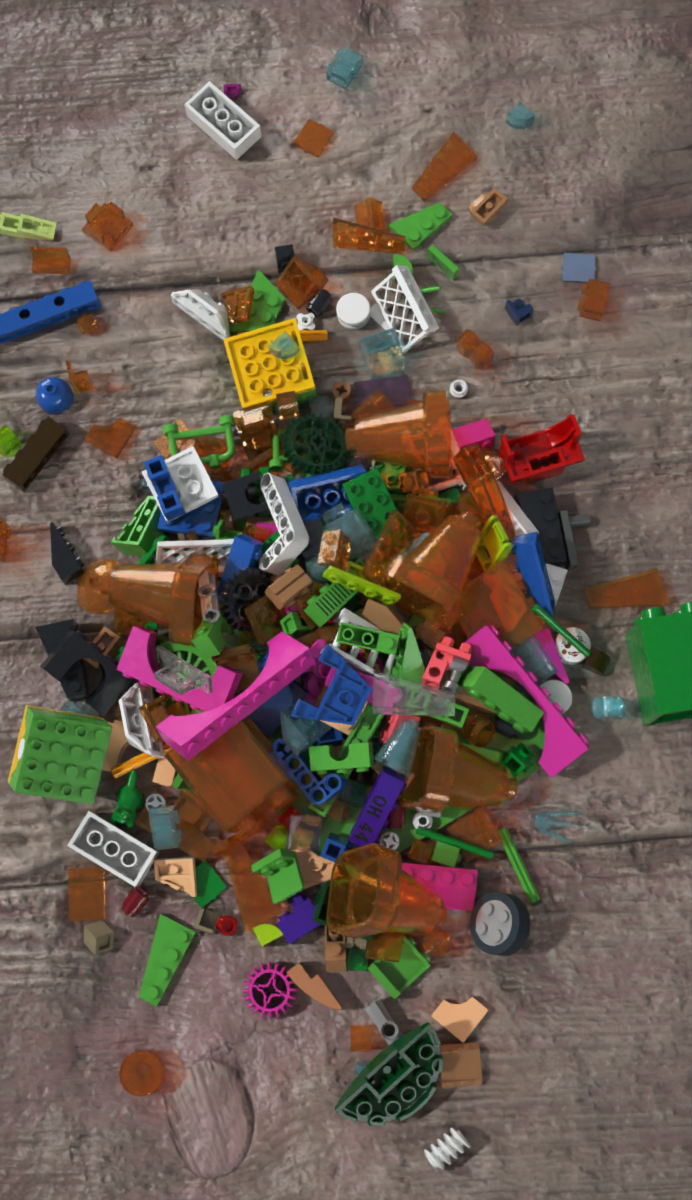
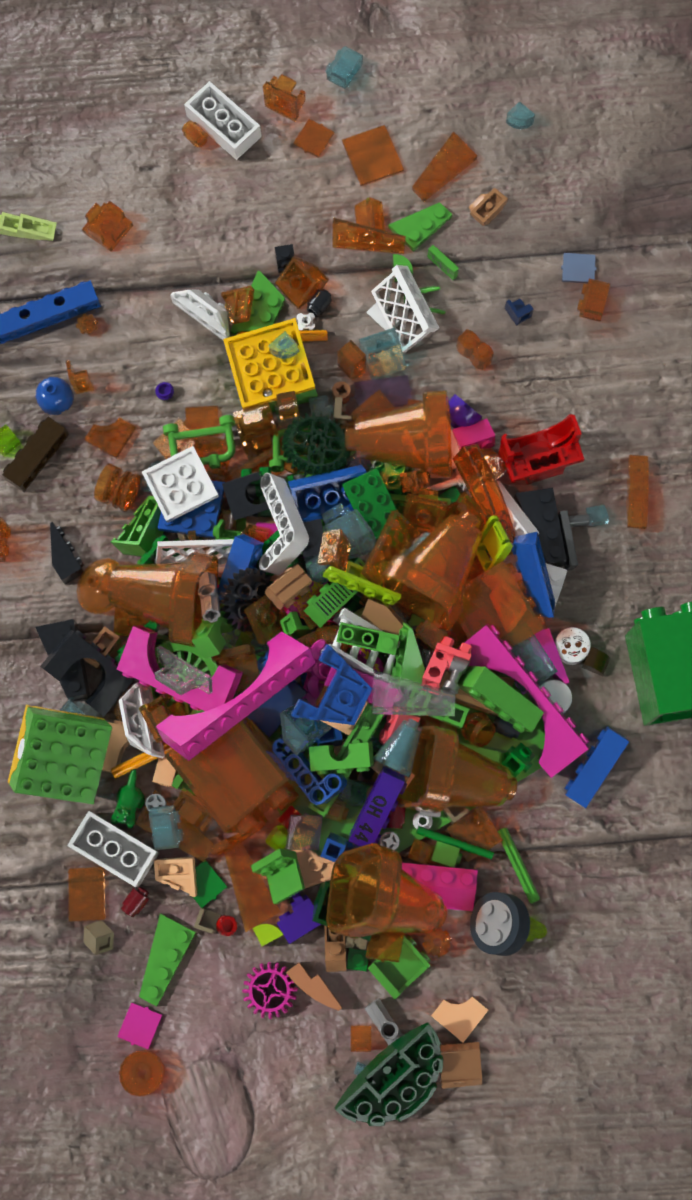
(50, 260): clear orange panel -> none
(116, 487): none -> clear orange wheel
(139, 1025): none -> dark pink piece
(164, 391): none -> dark purple plate
(165, 487): blue arch -> none
(195, 134): none -> clear orange brick
(202, 417): none -> clear orange piece
(232, 91): magenta tile -> none
(279, 97): none -> clear orange panel
(352, 360): none -> clear orange brick
(353, 311): white head -> none
(372, 155): none -> clear orange piece
(446, 1149): white piece -> none
(455, 813): none -> dark tan panel
(458, 383): white plate -> none
(462, 413): none -> dark purple cylinder
(537, 930): none -> clear neon green tile
(544, 822): clear light blue plant -> none
(561, 630): green bar -> none
(596, 767): none -> blue wedge
(598, 515): none -> clear light blue slope
(608, 707): clear light blue gear -> none
(630, 591): clear orange wing -> none
(637, 492): none -> clear orange slope

